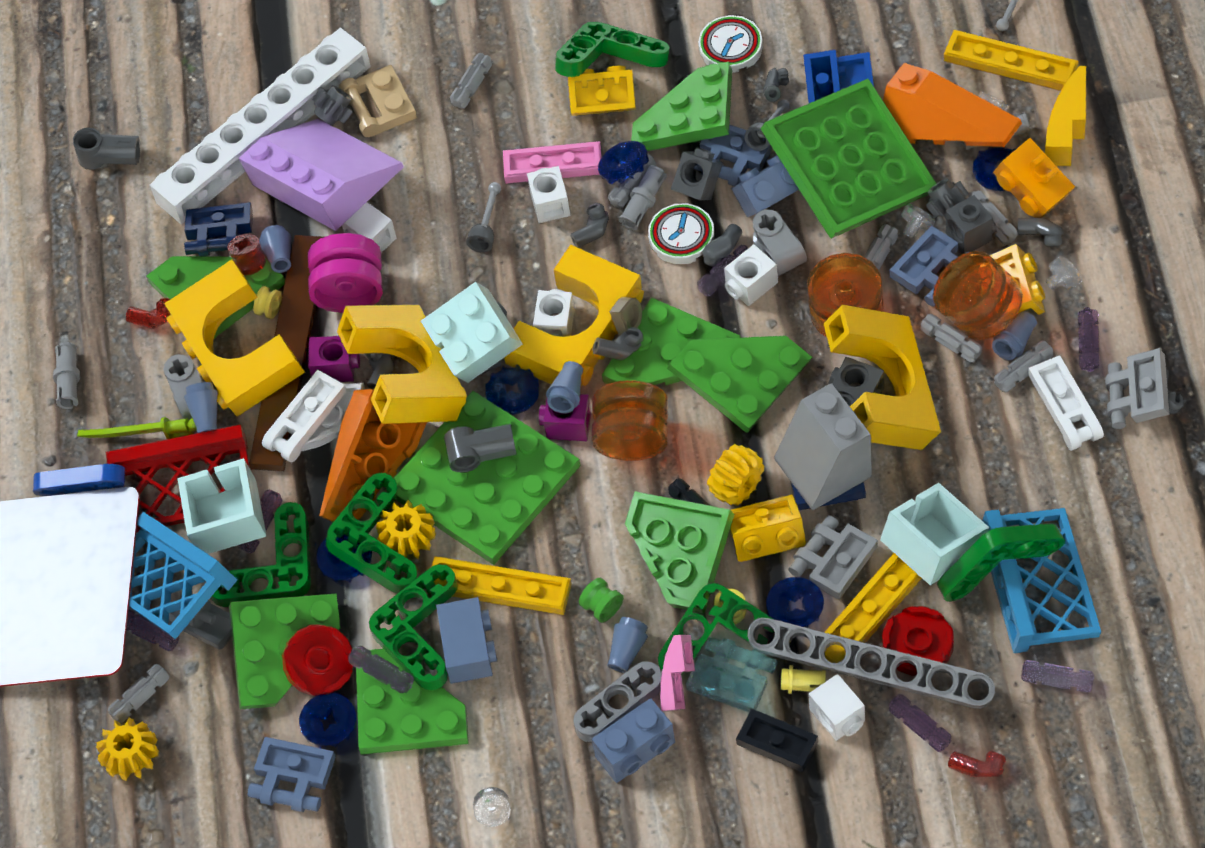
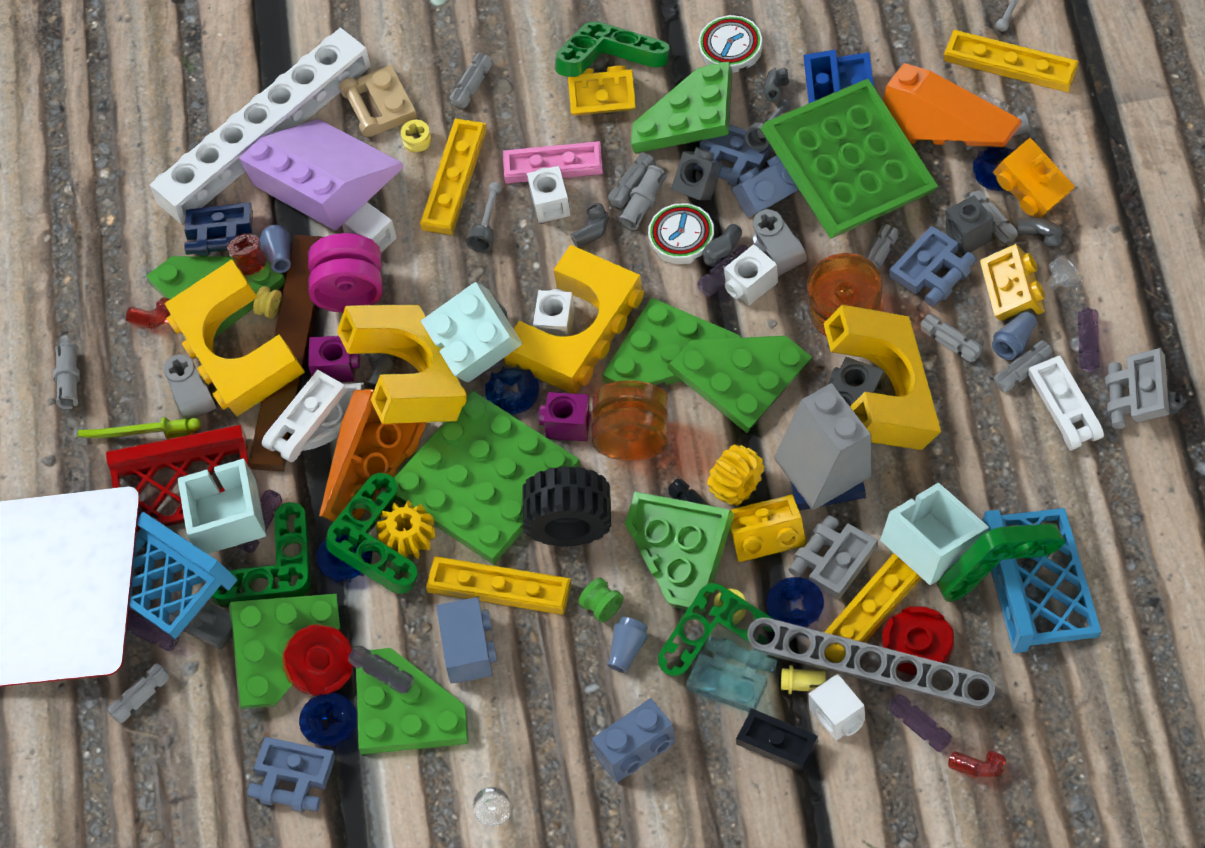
(79, 479): blue beam -> none
(97, 149): dark grey piece -> none
(127, 749): yellow gear -> none
(202, 404): sand blue cone -> none
(332, 105): dark grey gear -> none
(403, 631): green beam -> none
(408, 140): none -> light yellow bush
(453, 176): none -> yellow tile
(470, 447): dark grey piece -> none
(565, 390): sand blue cone -> none
(566, 506): none -> black tyre
(591, 709): light grey beam -> none
(621, 347): dark grey arm -> none
(626, 314): dark tan tile -> none
(630, 156): clear blue gear -> none
(677, 660): bright pink slope -> none
(916, 220): clear tile -> none
(944, 196): dark grey gear -> none
(978, 295): clear orange wheel -> none
(1057, 676): clear purple axle -> none
(1067, 119): yellow slope -> none

